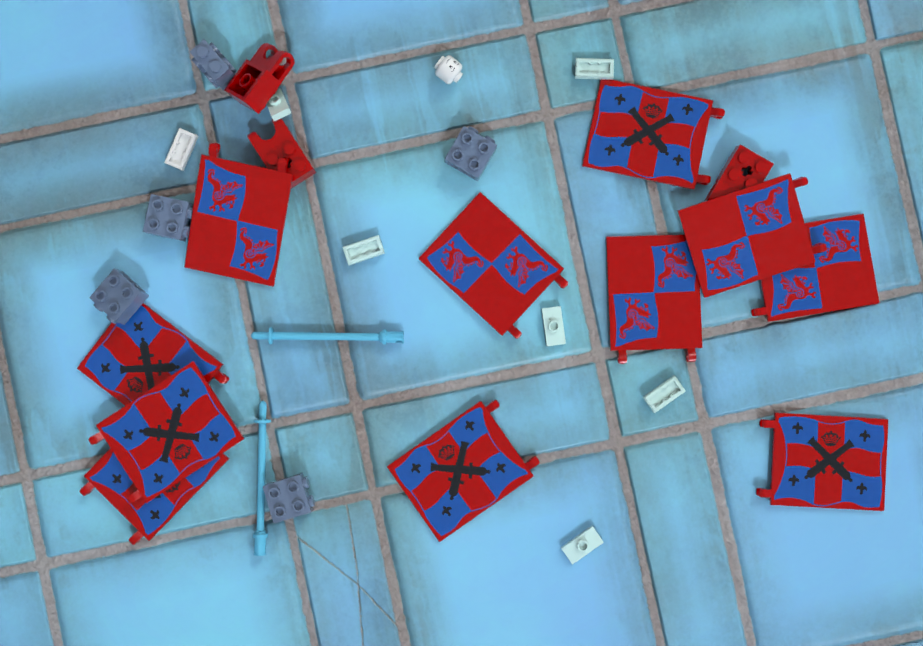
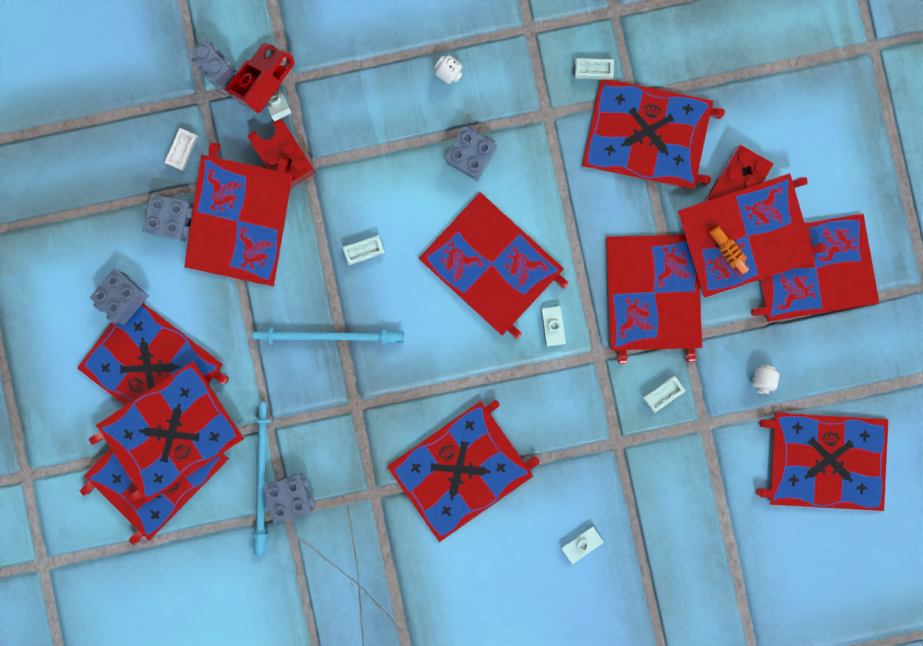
(729, 250): none -> orange hinge
(765, 379): none -> white head

